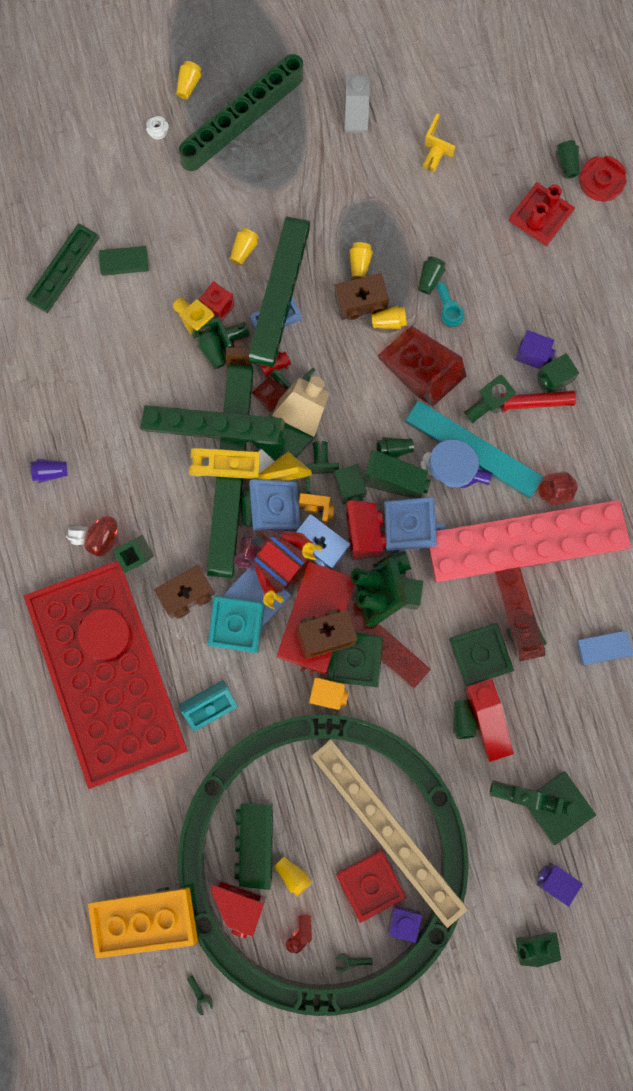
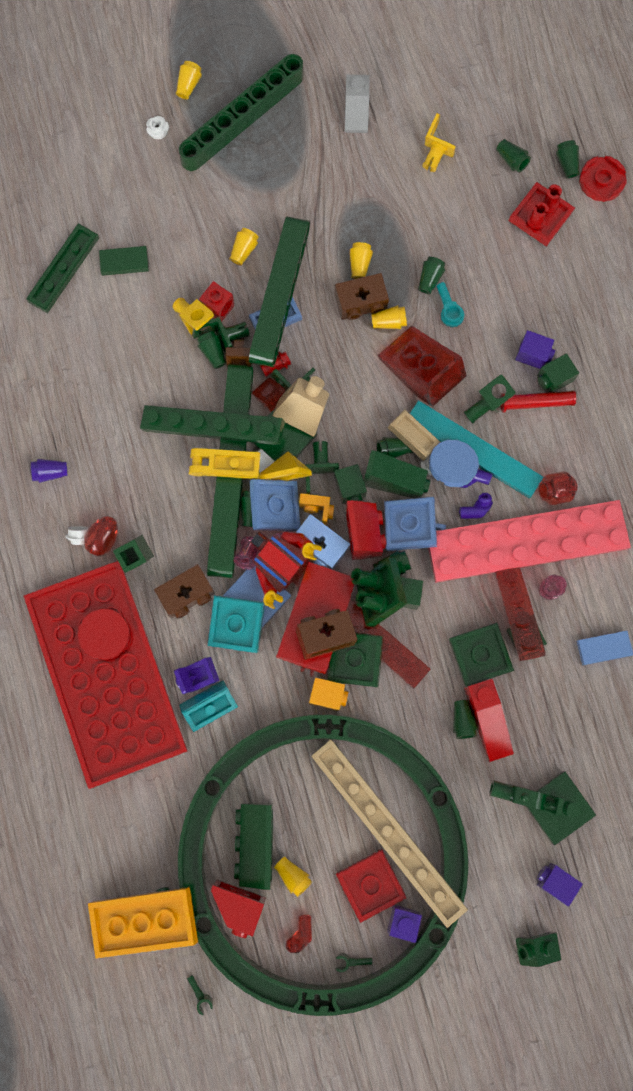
(196, 676): none -> dark purple bracket
(413, 435): none -> tan tile
(479, 509): none -> dark purple arm
(514, 156): none -> dark green cone
(553, 579): none -> clear pink bush

